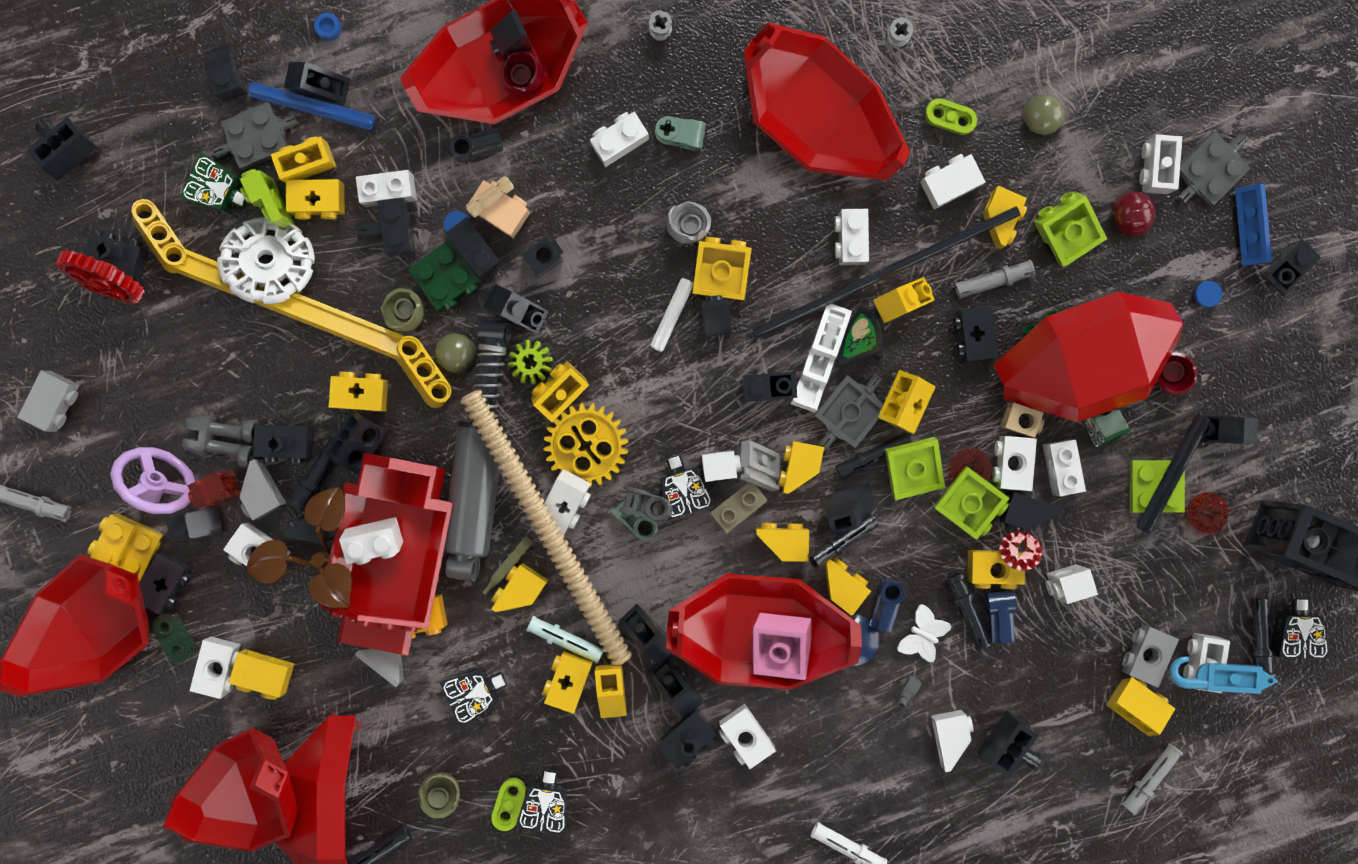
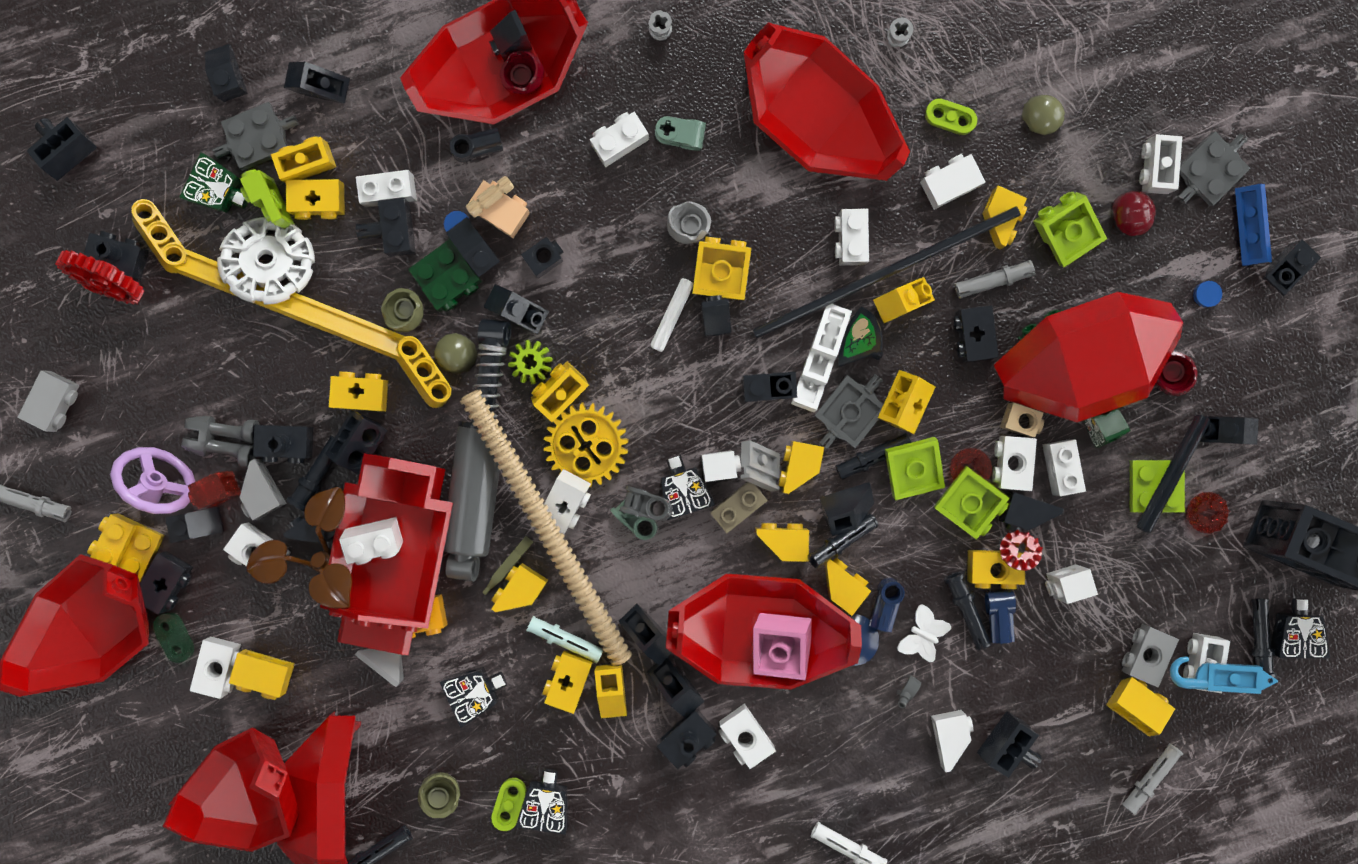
(311, 106): blue axle -> none
(327, 26): blue tile -> none

